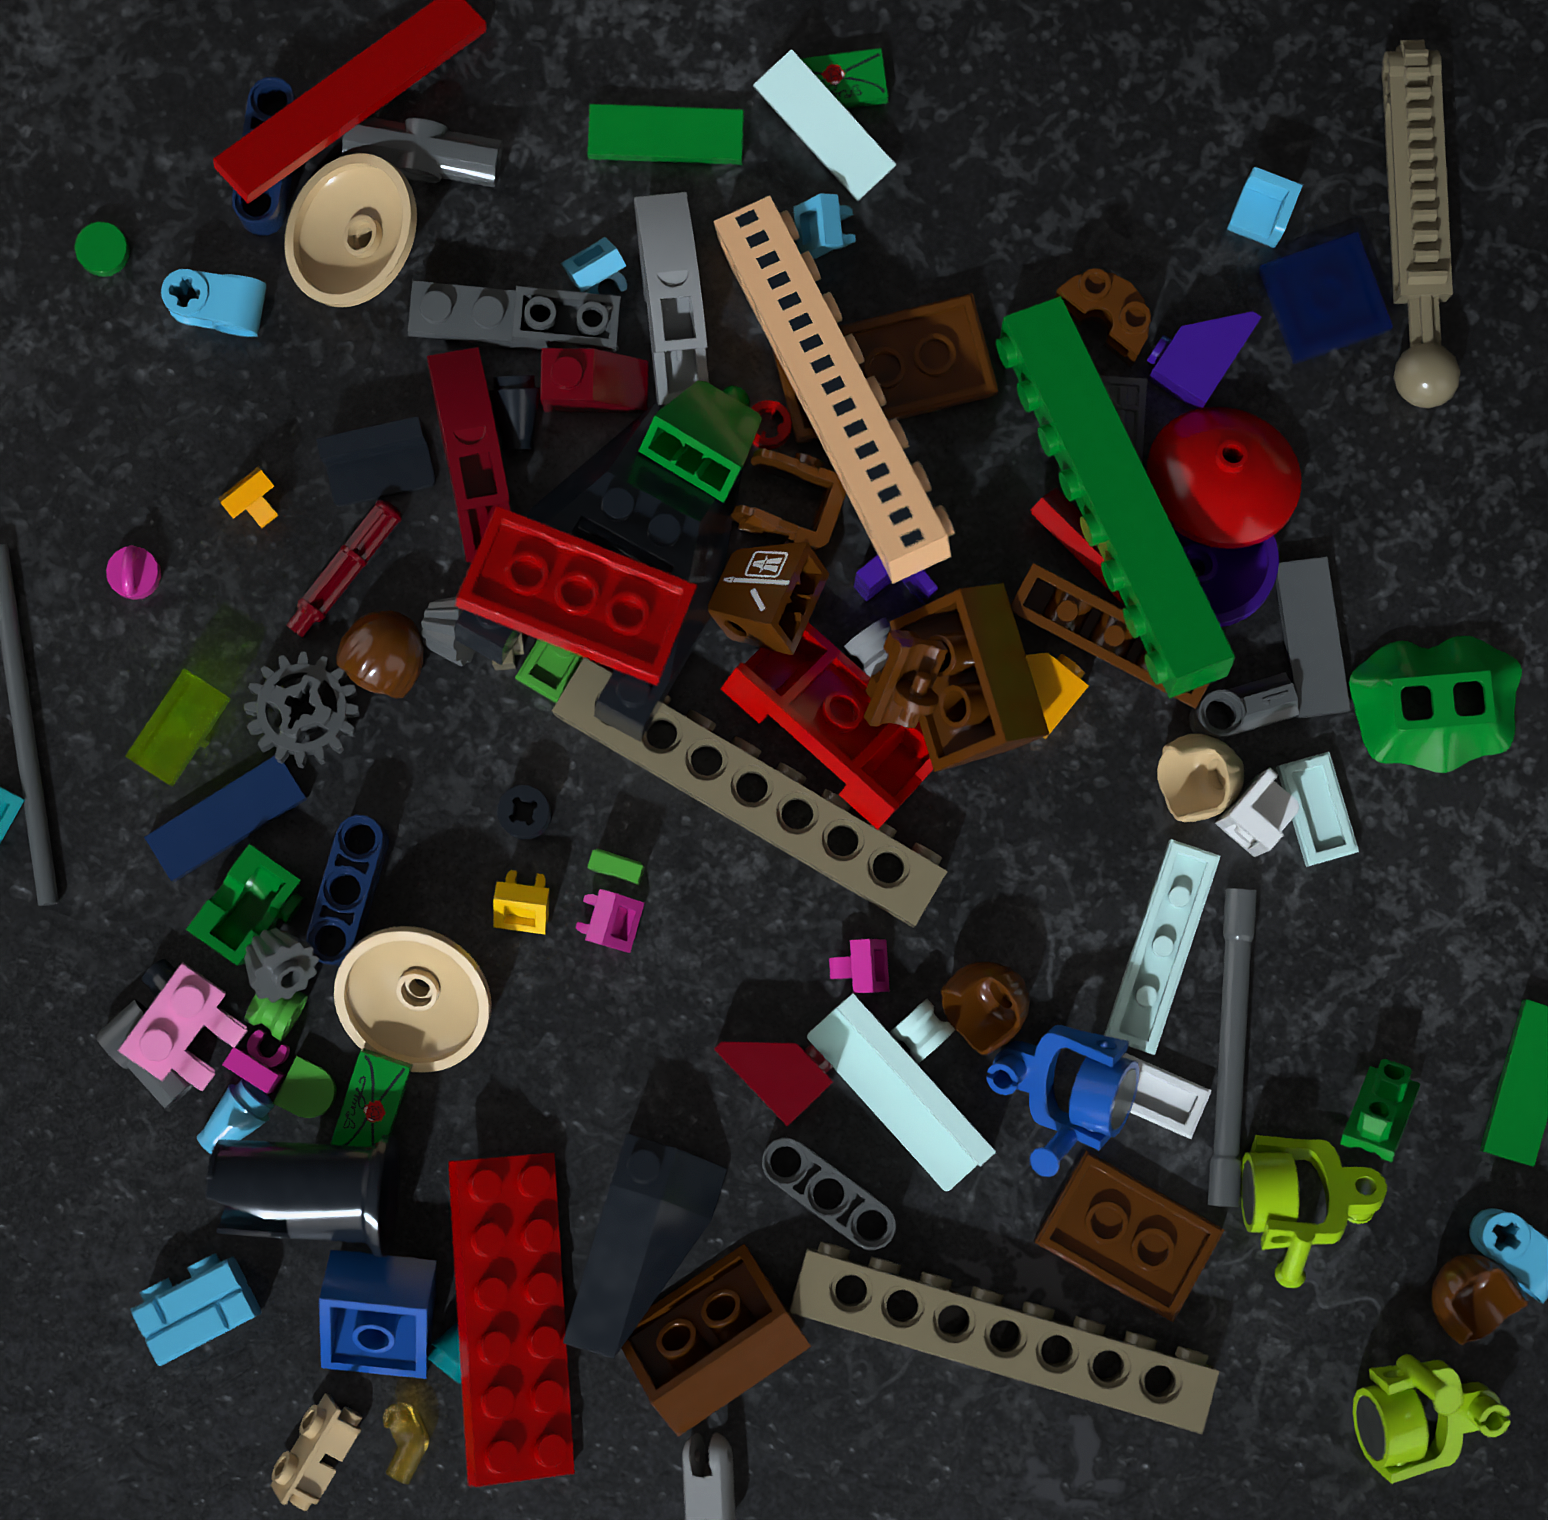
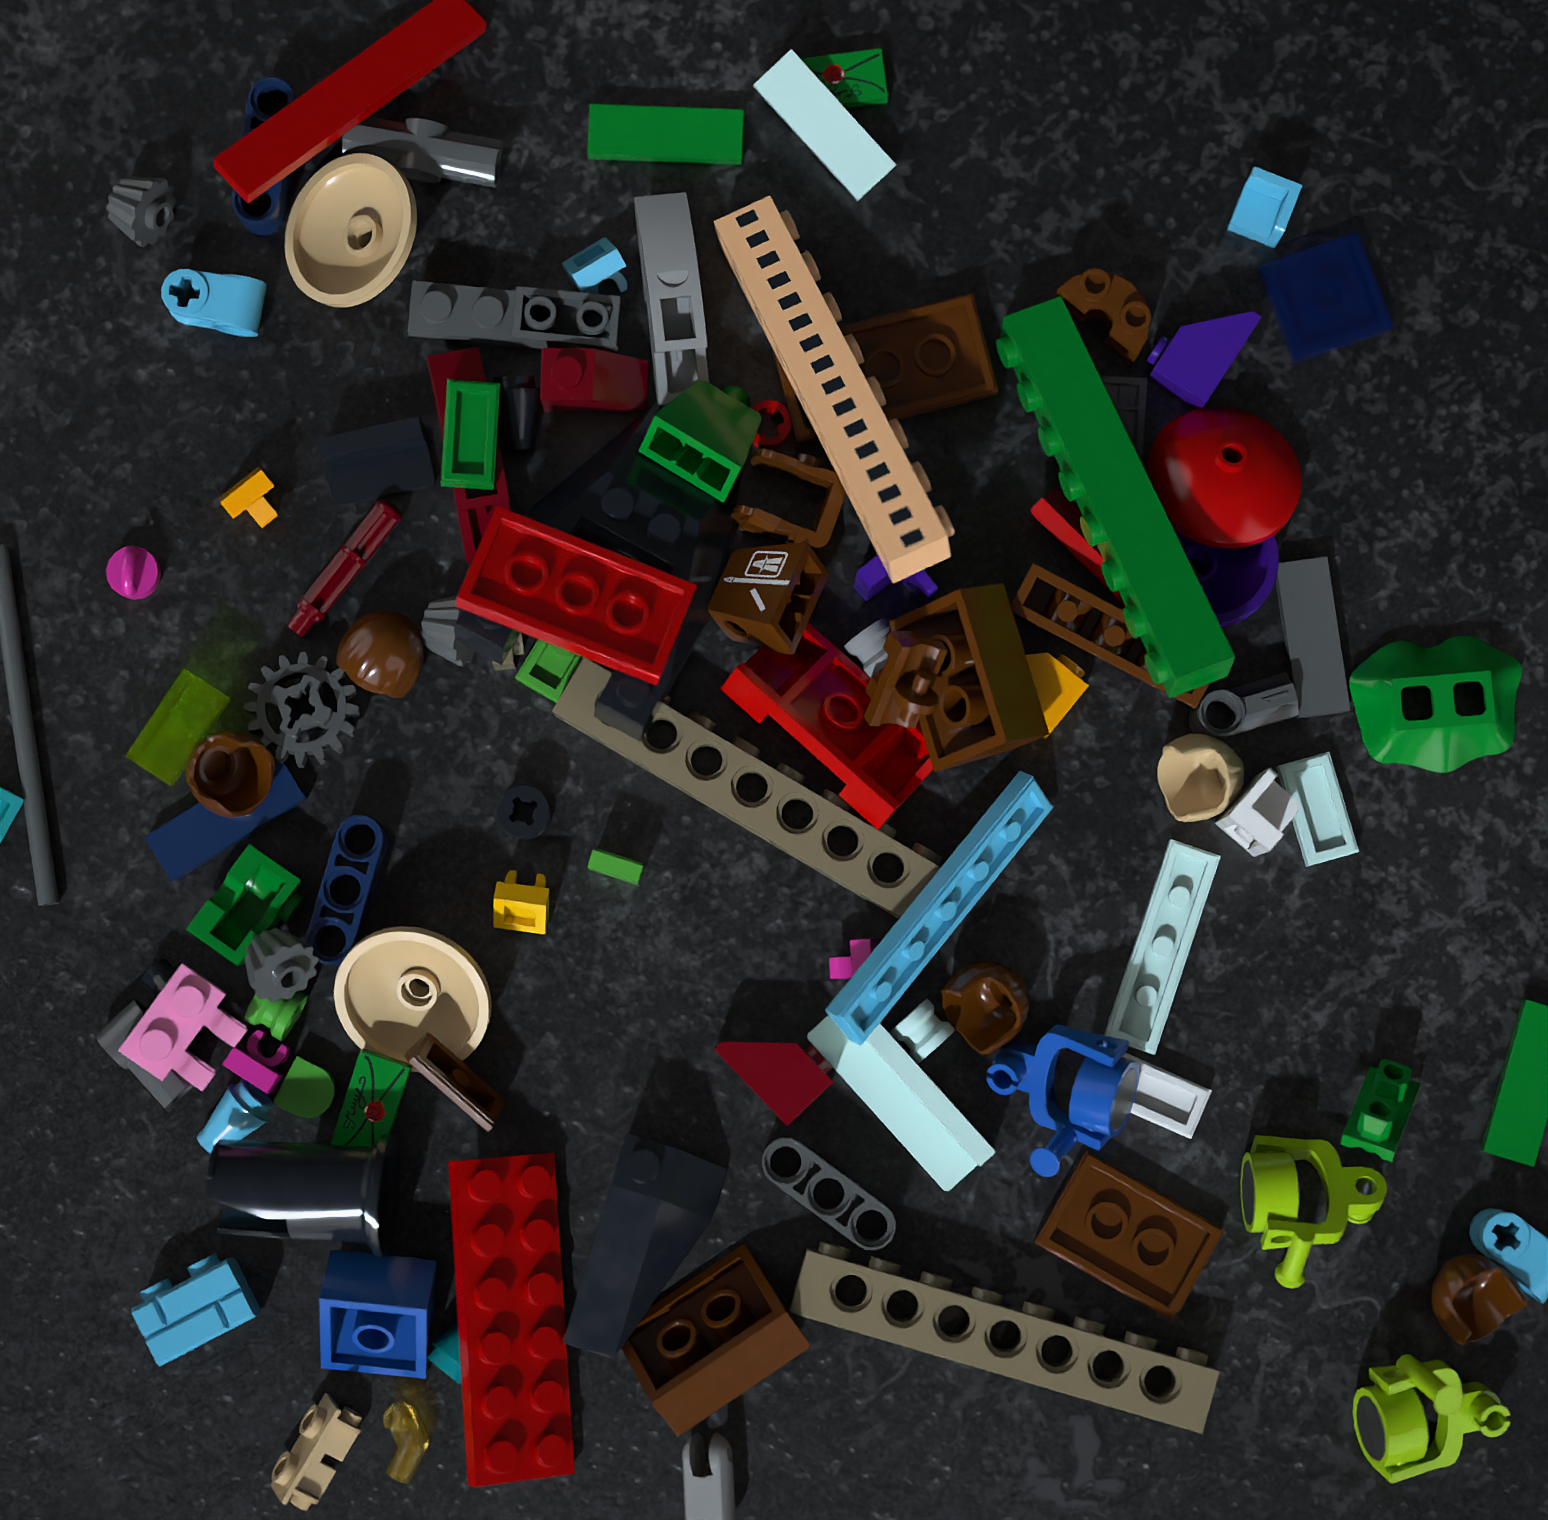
(102, 249): green tile -> none
(142, 208): none -> dark grey piece
(230, 772): none -> reddish brown hair
(456, 1080): none -> reddish brown slope
(470, 434): none -> green tile
(612, 921): dark pink tile -> none
(820, 225): medium azure tile -> none
(939, 908): none -> medium azure tile
(1238, 936): dark grey piece -> none
(1419, 218): dark tan gear -> none

